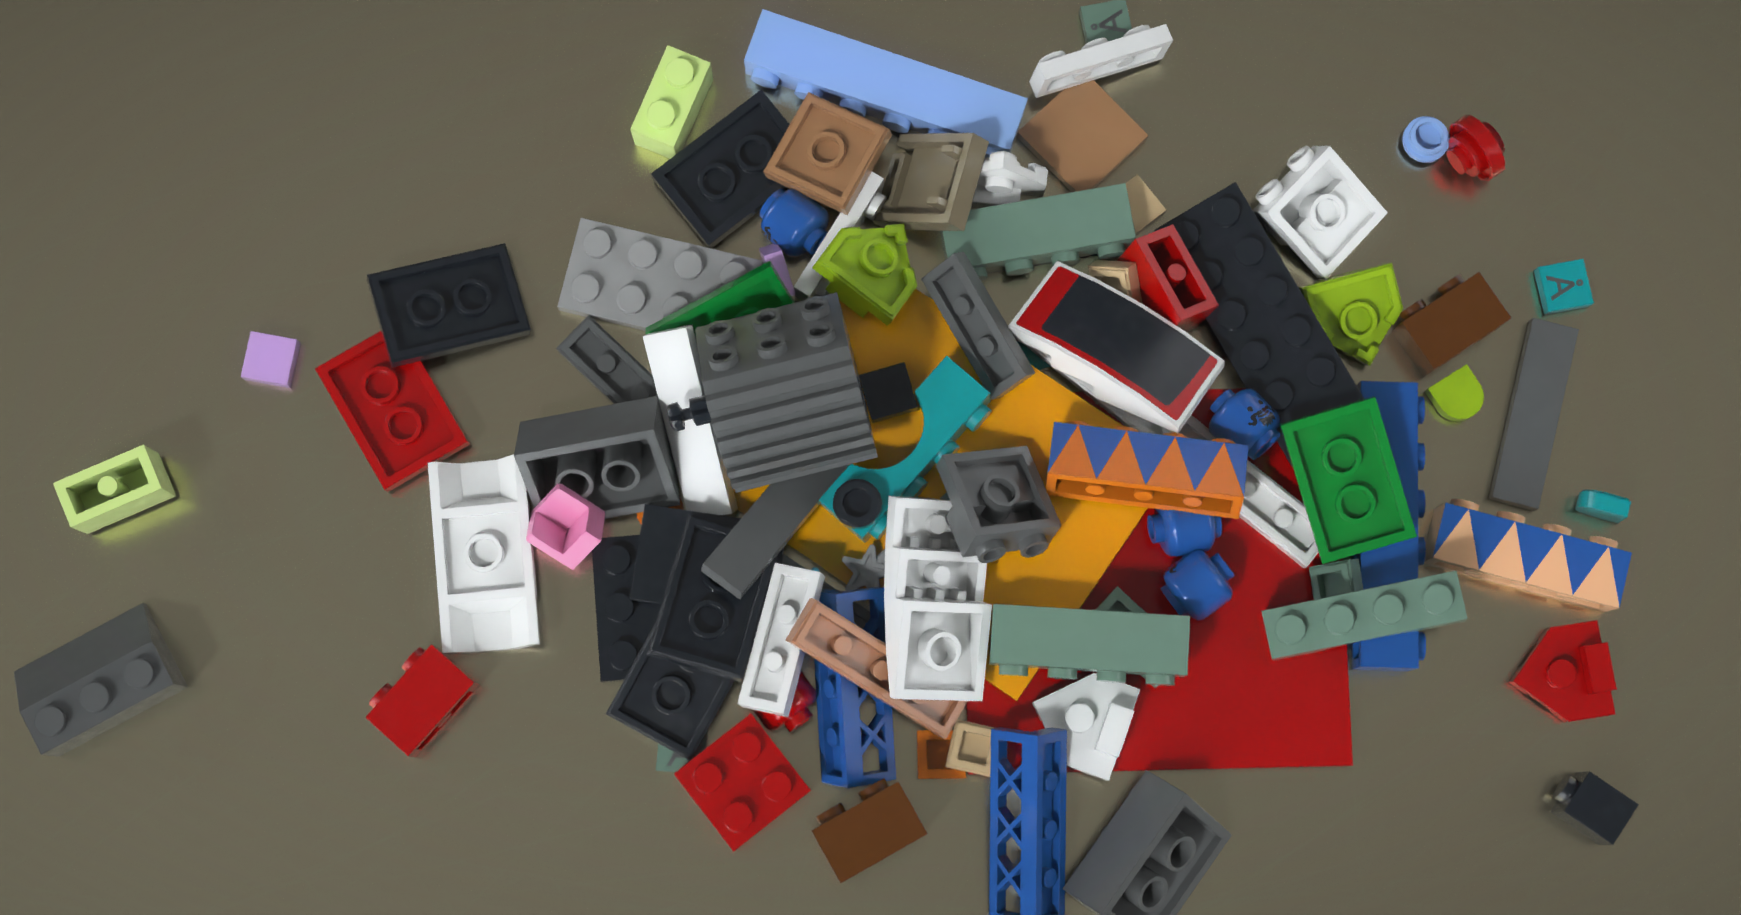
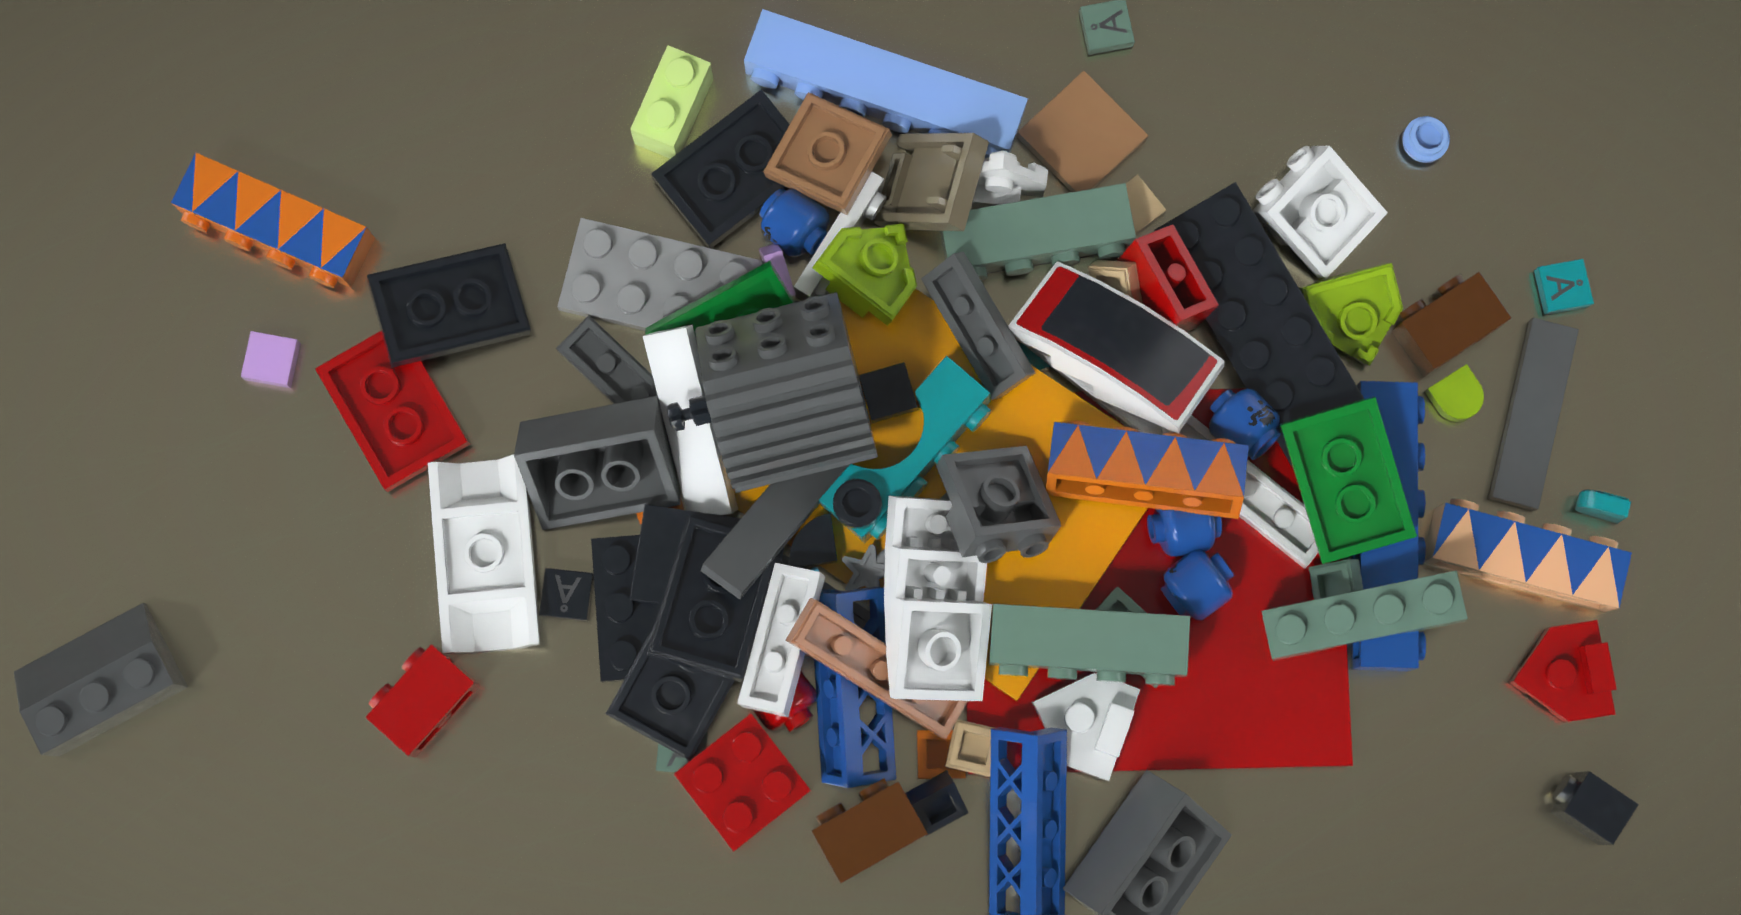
(114, 489): yellowish green brick -> none
(272, 220): none -> orange brick
(565, 526): bright pink panel -> none
(566, 594): none -> black tile
(814, 544): none -> black tile
(937, 802): none -> black plate
(1100, 59): white plate -> none
(1475, 148): red plate -> none

